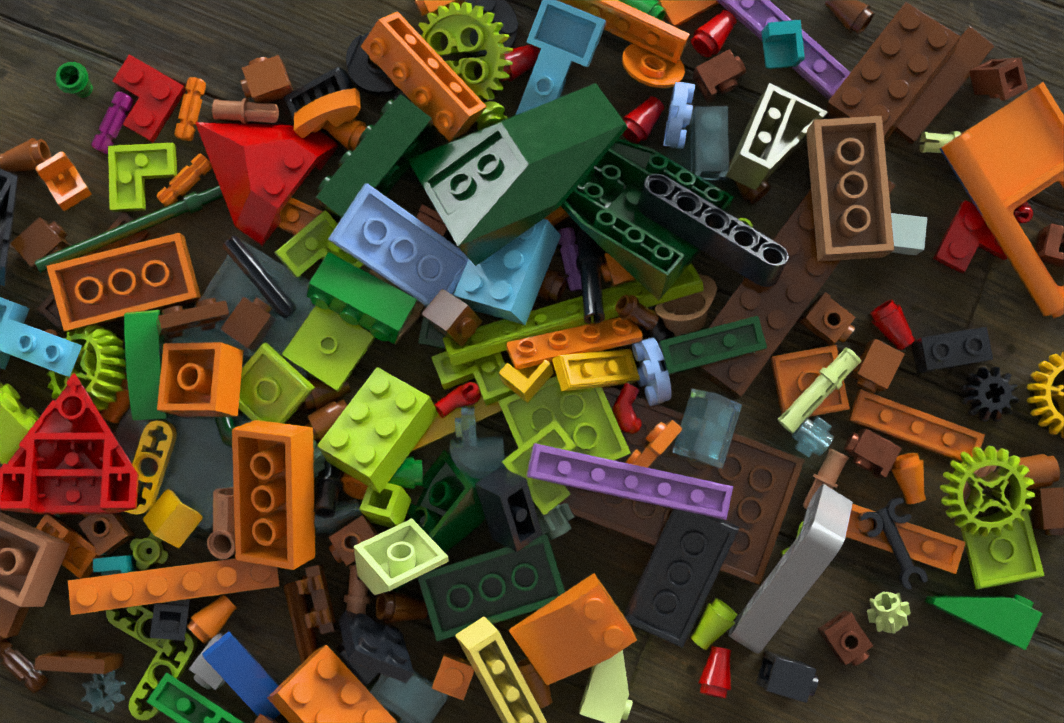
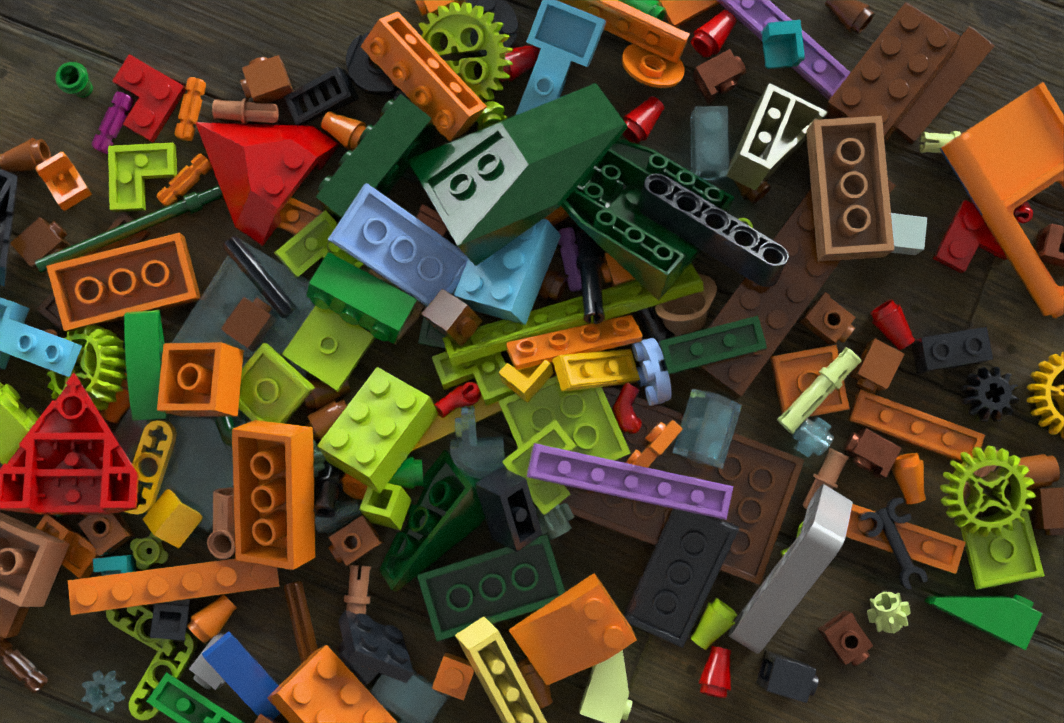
(79, 661): reddish brown tile -> none
(204, 315): reddish brown plate -> none
(323, 613): reddish brown plate -> none
(334, 107): orange slope -> none
(397, 557): yellowish green slope -> none
(398, 607): reddish brown cone -> none
(630, 308): reddish brown pin -> none
(679, 115): light blue plate -> none
(999, 78): copper brick -> none

